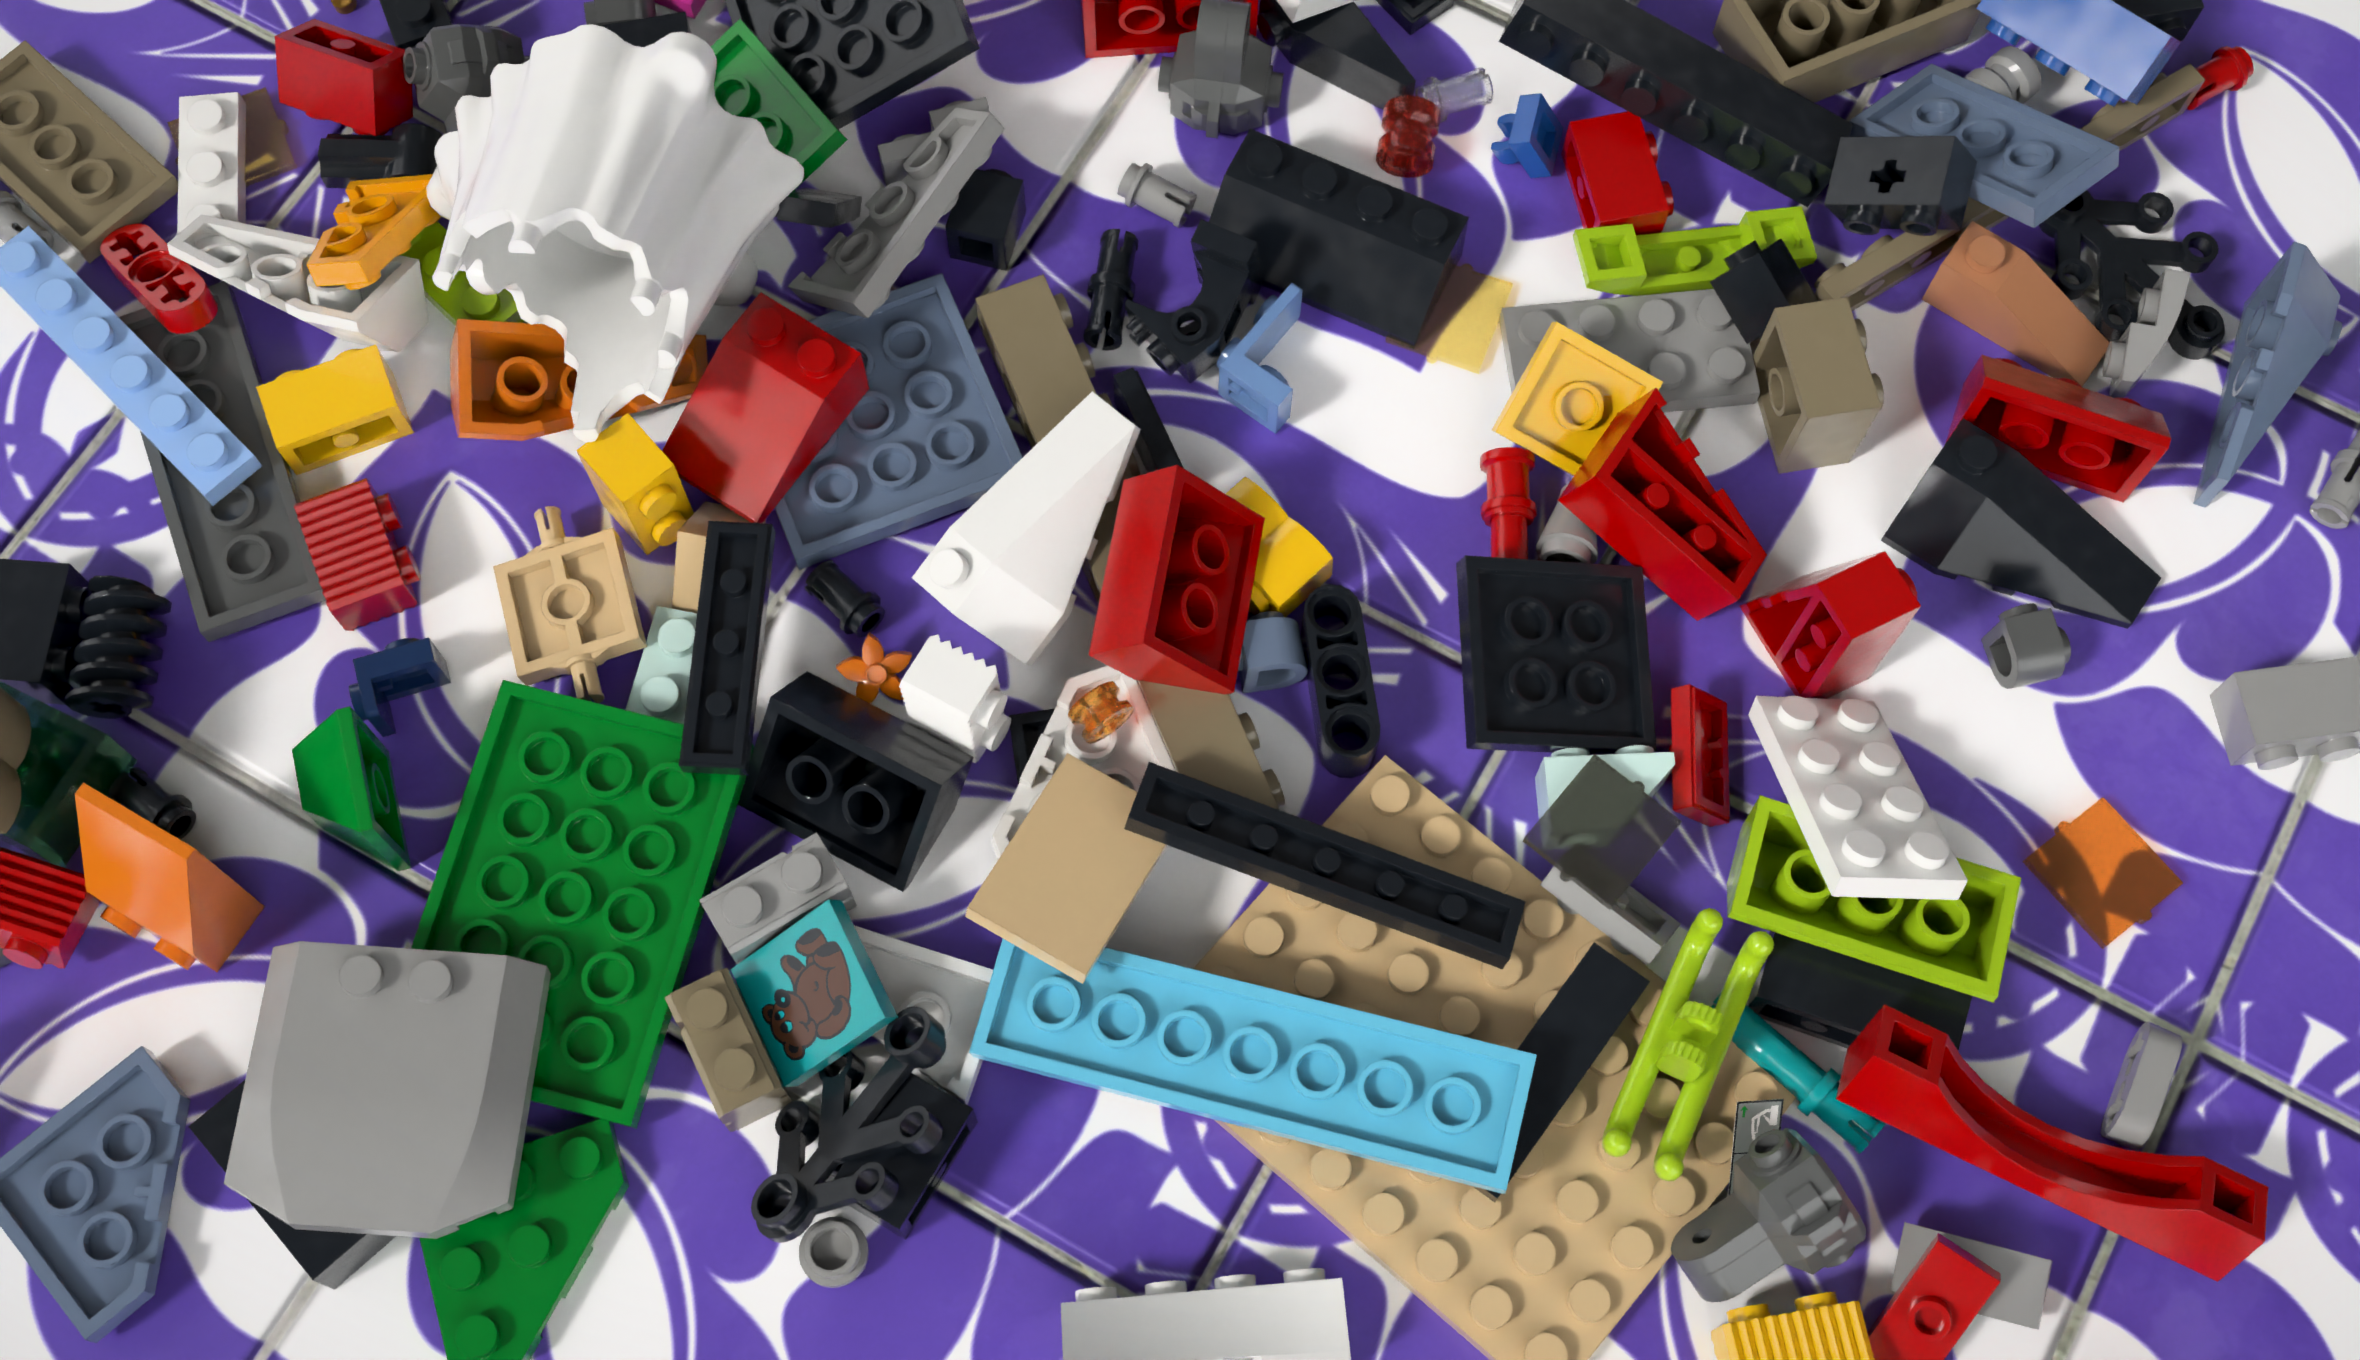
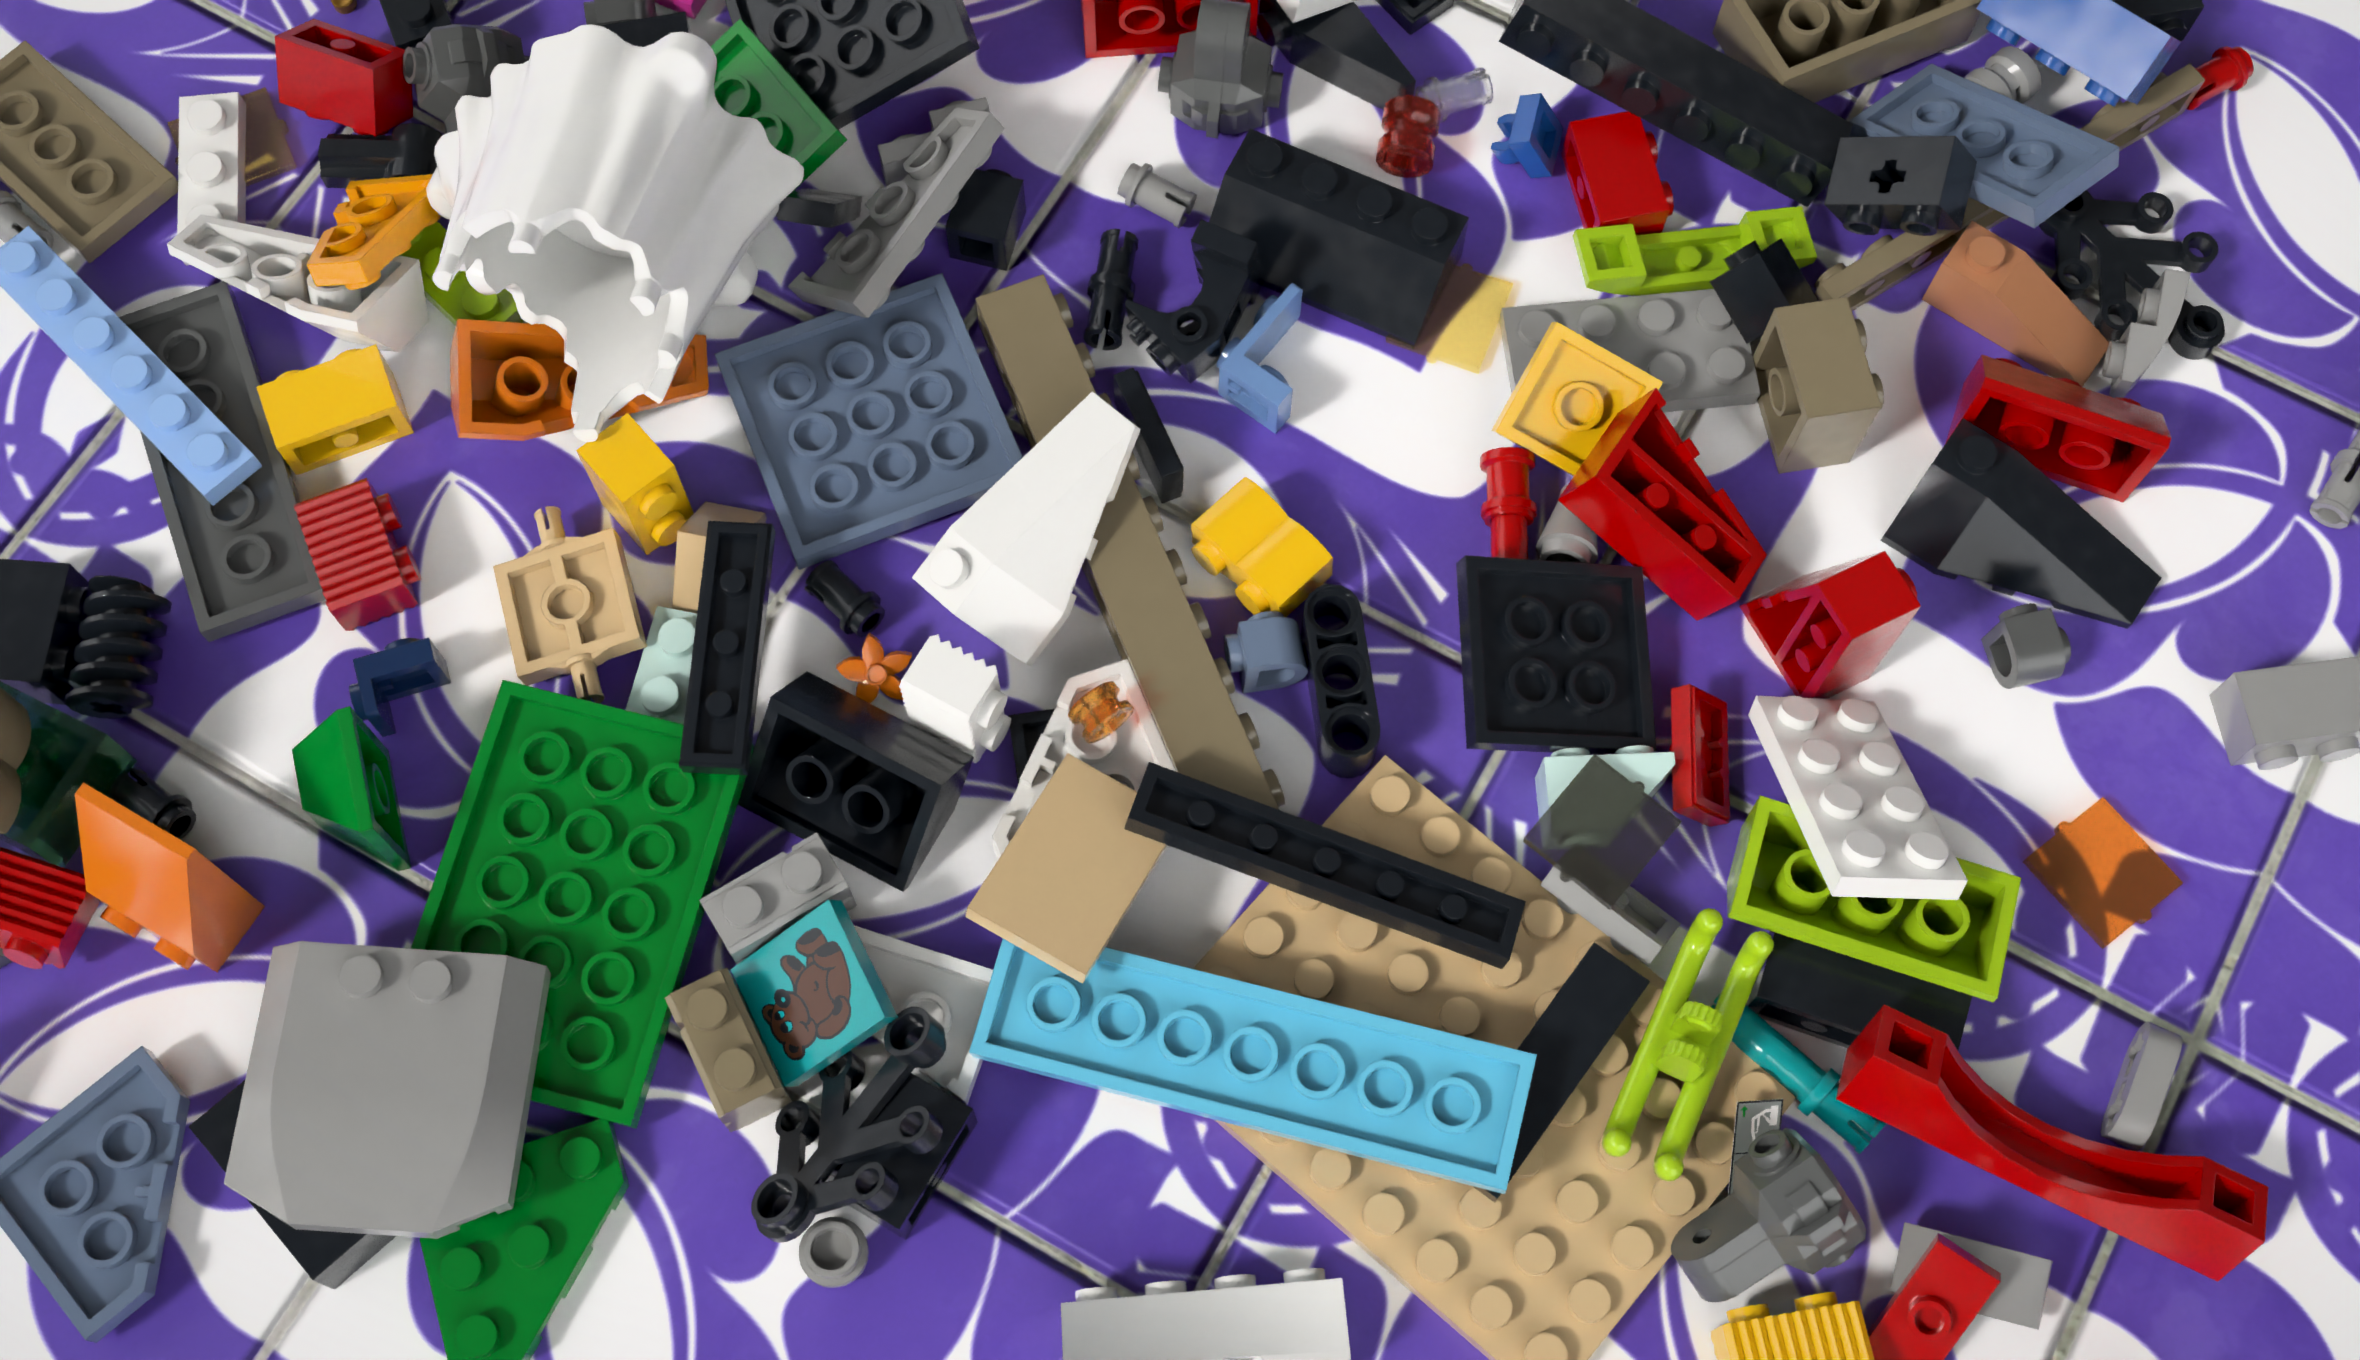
(159, 295): red beam -> none
(764, 408): red slope -> none
(1177, 582): red slope -> none
(2277, 344): sand blue wedge -> none

